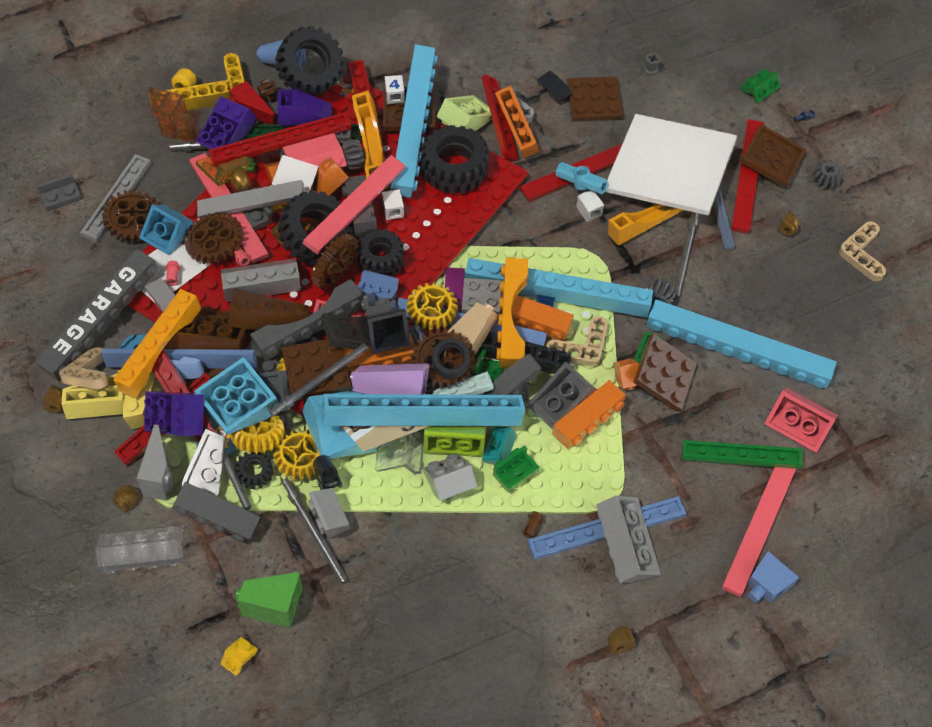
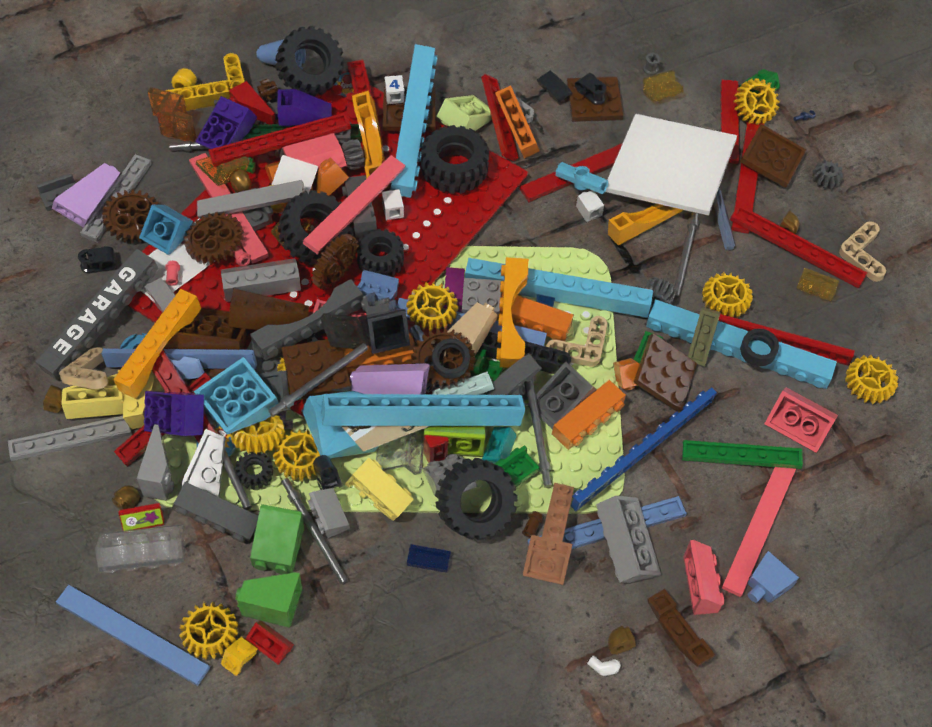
(68, 438): none -> light grey tile
(85, 196): none -> lavender slope
(99, 259): none -> black piece
(133, 635): none -> medium blue tile
(142, 517): none -> slope
(192, 626): none -> yellow gear
(269, 641): none -> red slope
(277, 539): none -> bright green slope
(380, 488): none -> light yellow wedge
(428, 558): none -> clear blue tile
(435, 448): none -> red slope
(498, 510): none -> black tyre
(544, 465): none -> flat silver bar
(548, 555): none -> nougat bracket
(591, 88): none -> black piece
(604, 668): none -> white arm
(637, 452): none -> blue plate
(661, 86): none -> clear yellow bracket
(678, 629): none -> reddish brown slope
(702, 578): none -> coral slope
(703, 335): none -> olive plate
(726, 290): none -> yellow gear
(728, 116): none -> red tile
(762, 335): none -> black tyre
(766, 101): none -> yellow gear
(798, 246): none -> red tile
(818, 284): none -> clear yellow bracket
(830, 351): none -> red tile
(873, 374): none -> yellow gear

